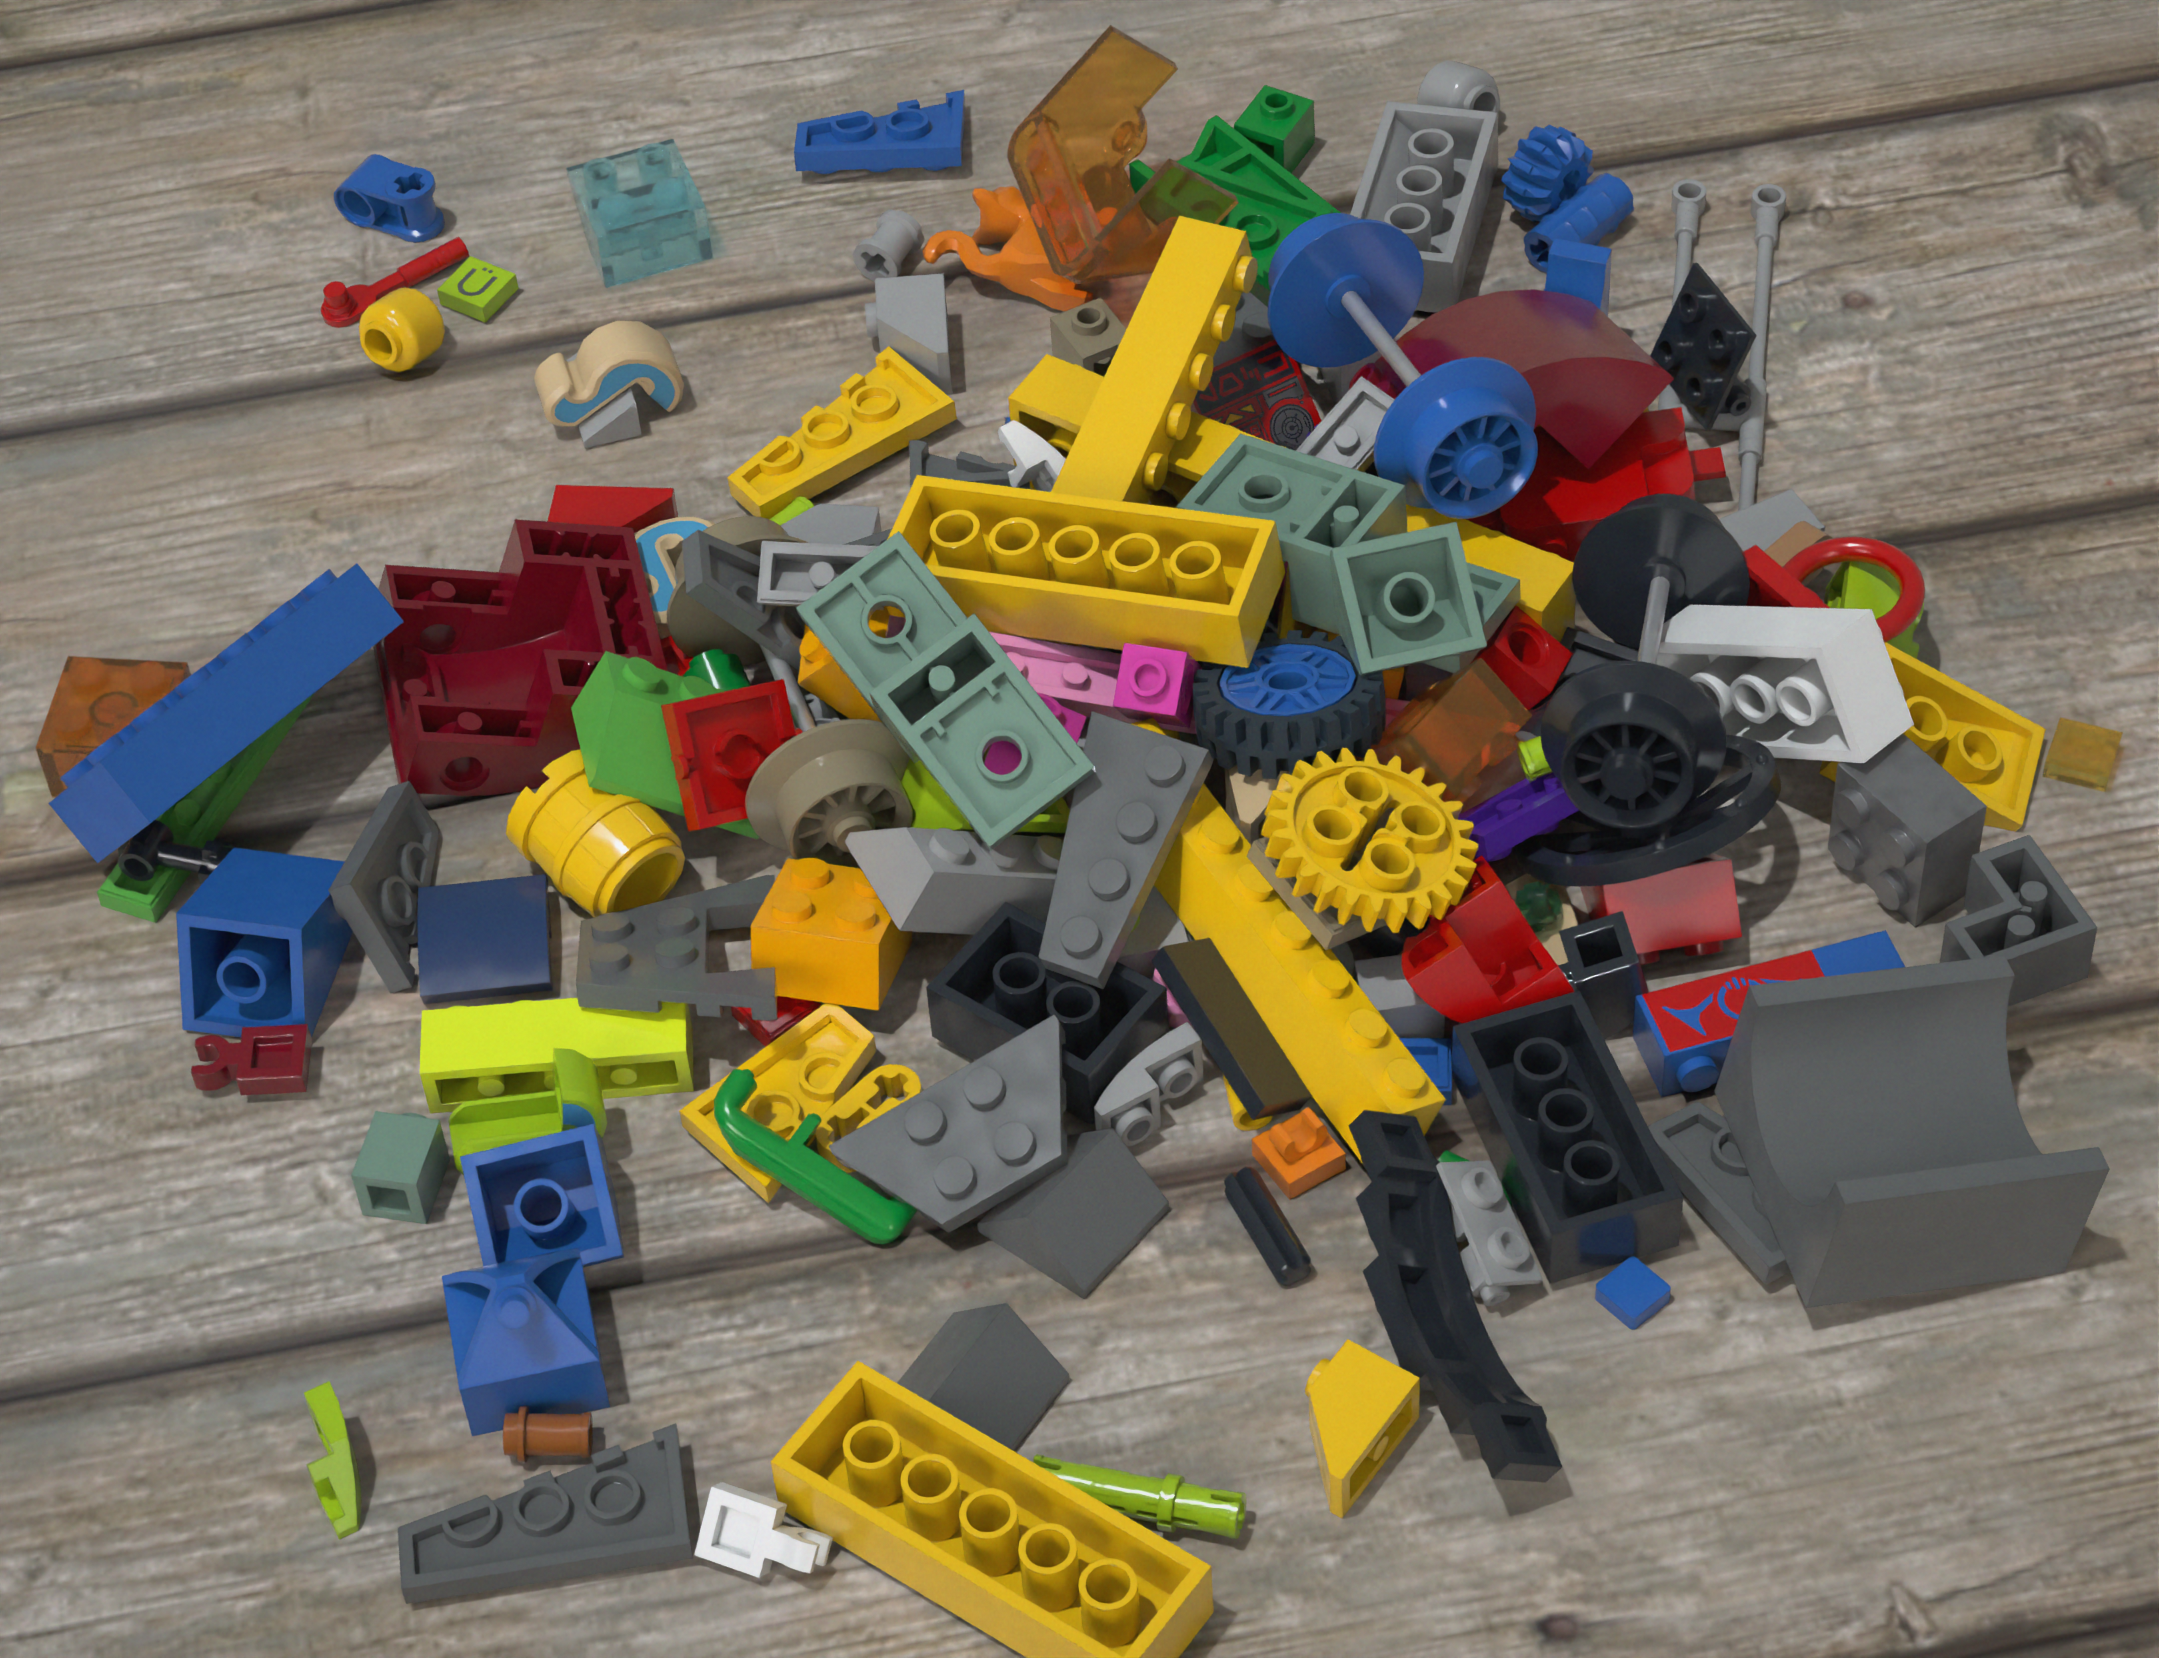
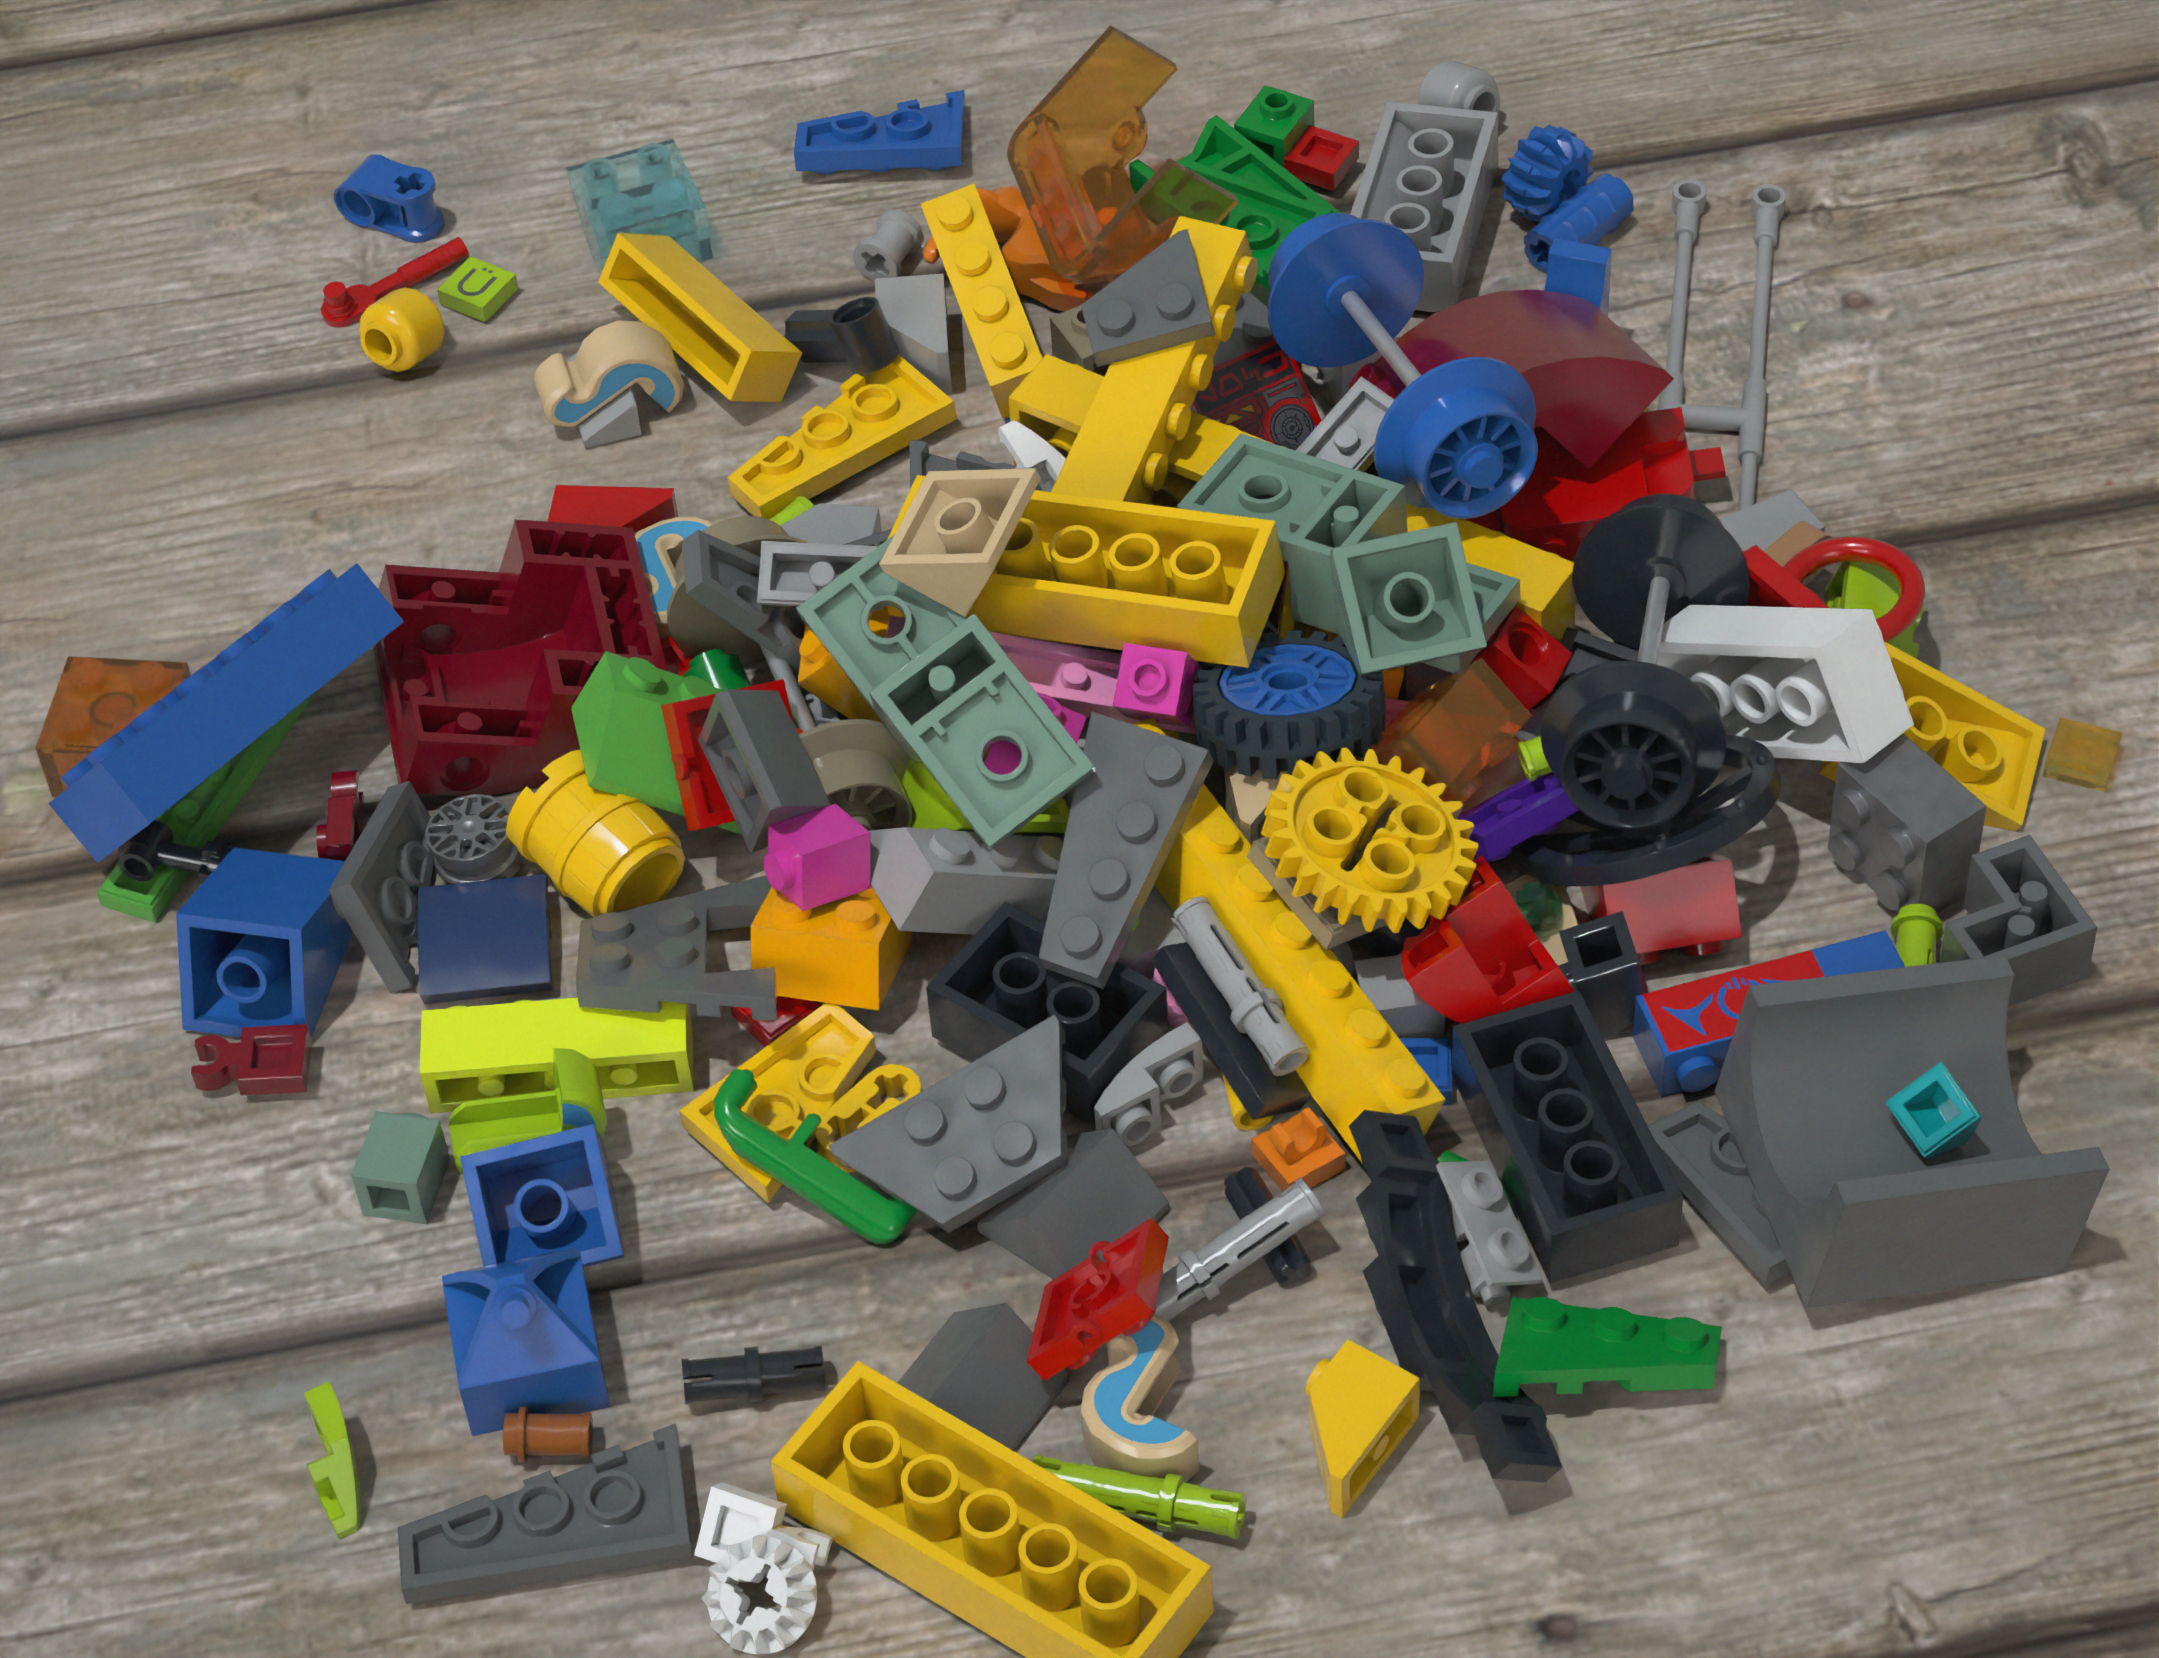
(343, 817): none -> dark red plate
(472, 840): none -> flat silver wheel
(700, 317): none -> yellow brick
(753, 1374): none -> black pin
(759, 762): none -> dark grey slope
(789, 1583): none -> white gear
(818, 857): none -> dark pink brick
(849, 334): none -> black piece
(958, 532): none -> tan slope
(983, 290): none -> yellow brick
(1098, 1300): none -> red plate
(1122, 1404): none -> tan animal
(1150, 305): none -> dark grey wing
(1235, 1249): none -> light grey pin
(1253, 1006): none -> light grey pin
(1322, 157): none -> red plate
(1585, 1344): none -> green wing
(1632, 1292): blue piece -> none
(1705, 350): black hinge -> none
(1916, 934): none -> lime pin
(1935, 1112): none -> teal slope

